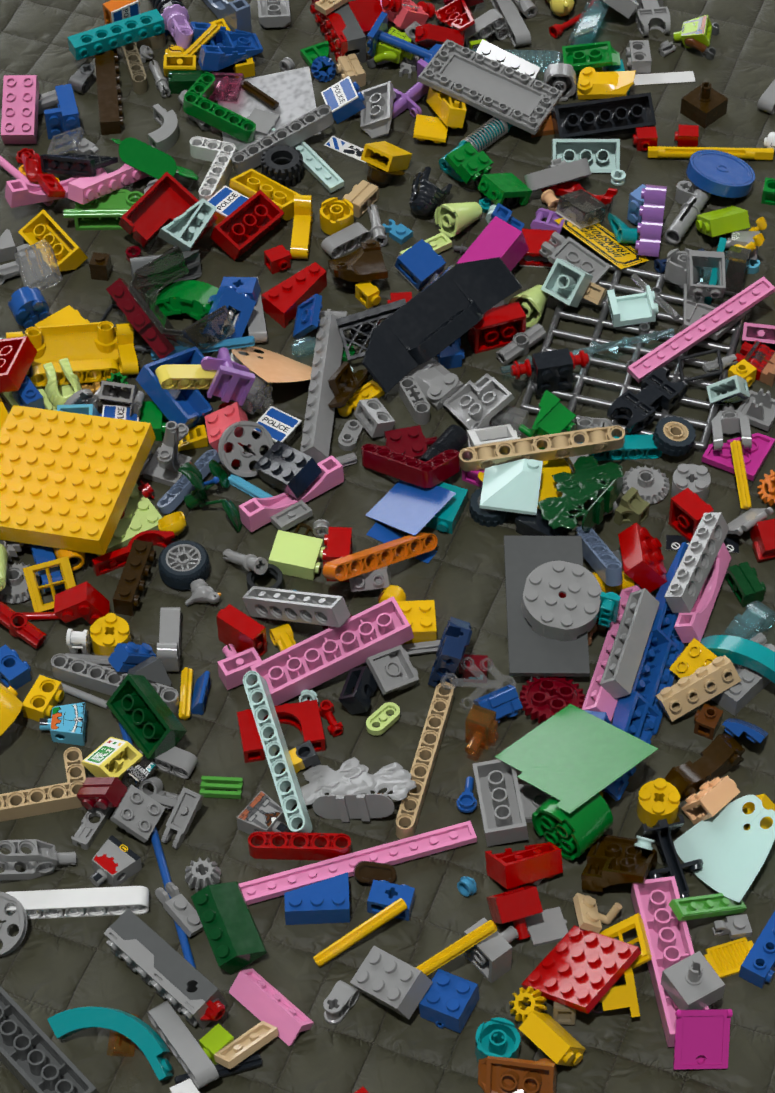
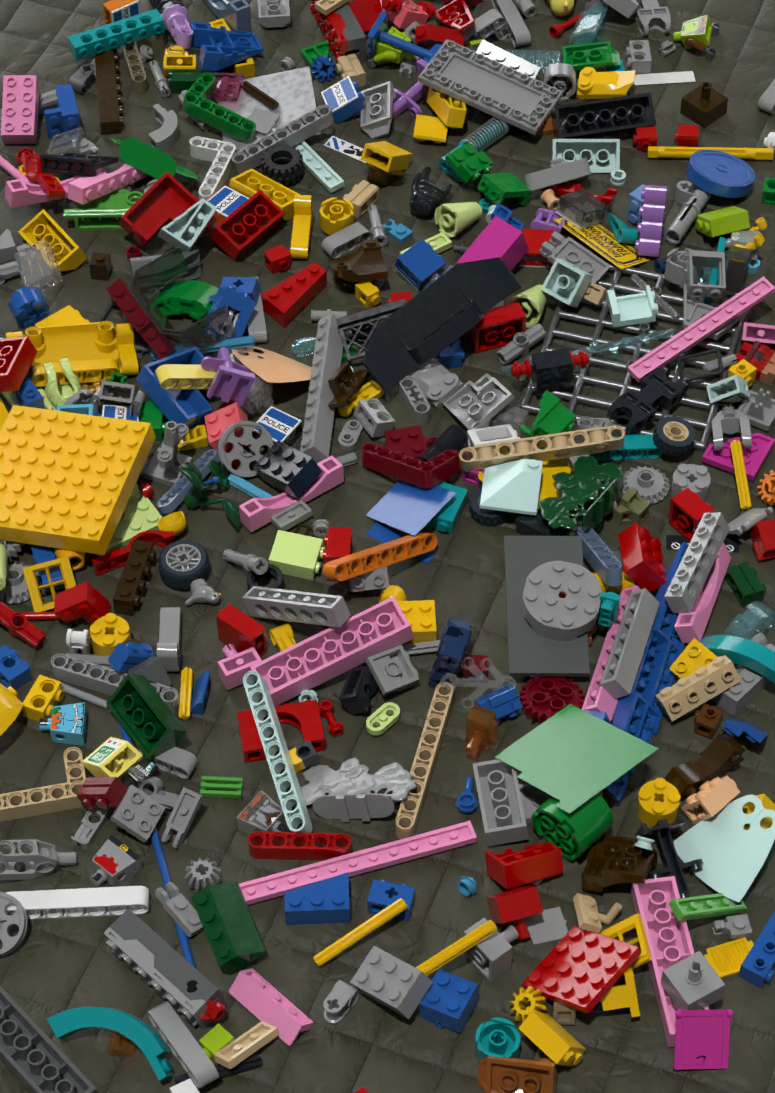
(202, 40): yellow axle -> none
(307, 316): blue plate -> none
(368, 871): dark brown tile -> none

